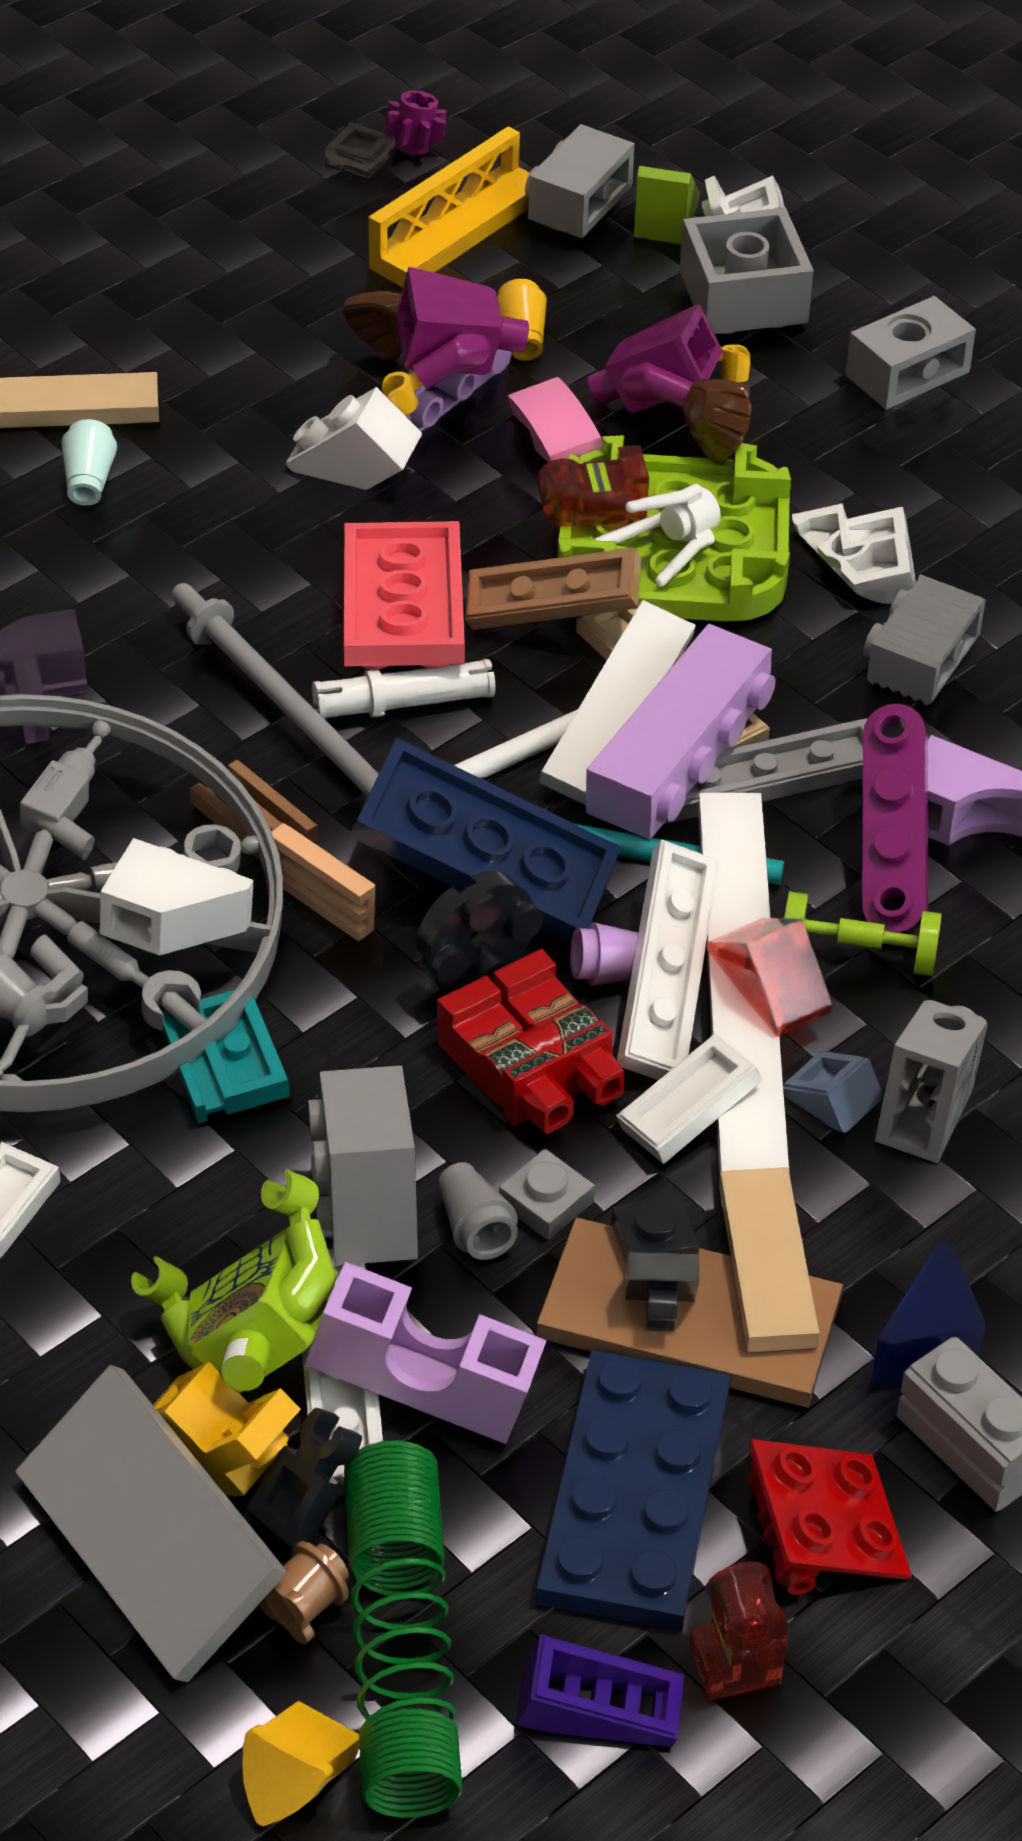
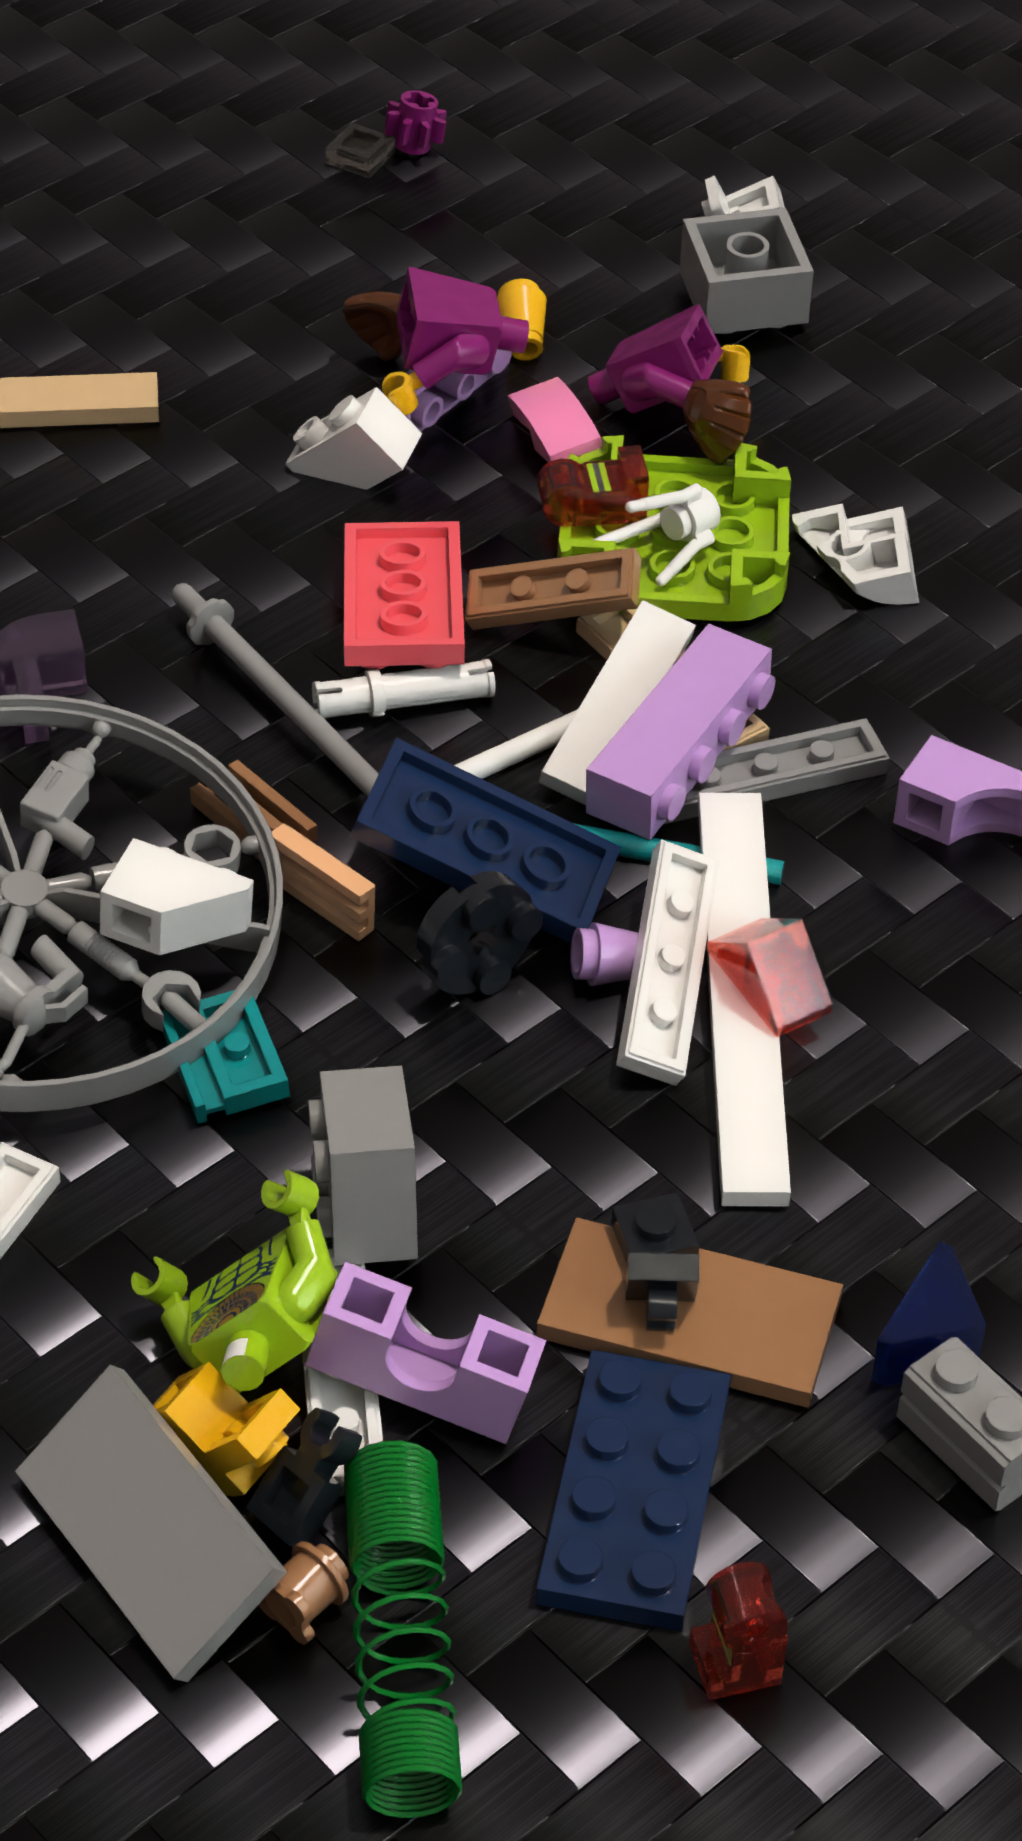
(87, 458): light aqua cone -> none
(293, 1760): yellow tile -> none
(453, 220): yellow fence -> none
(477, 1213): light grey cone -> none
(529, 1043): red hips -> none
(547, 1194): light grey plate -> none
(569, 1714): dark purple slope -> none
(580, 181): light grey brick -> none
(663, 203): lime slope -> none
(689, 1098): white tile -> none
(768, 1260): tan tile -> none
(823, 1514): red hinge -> none
(835, 1089): sand blue slope -> none
(873, 934): lime wheel -> none
(895, 818): magenta plate -> none
(910, 352): light grey brick -> none
(923, 638): light grey brick -> none
(938, 1051): light grey torso -> none

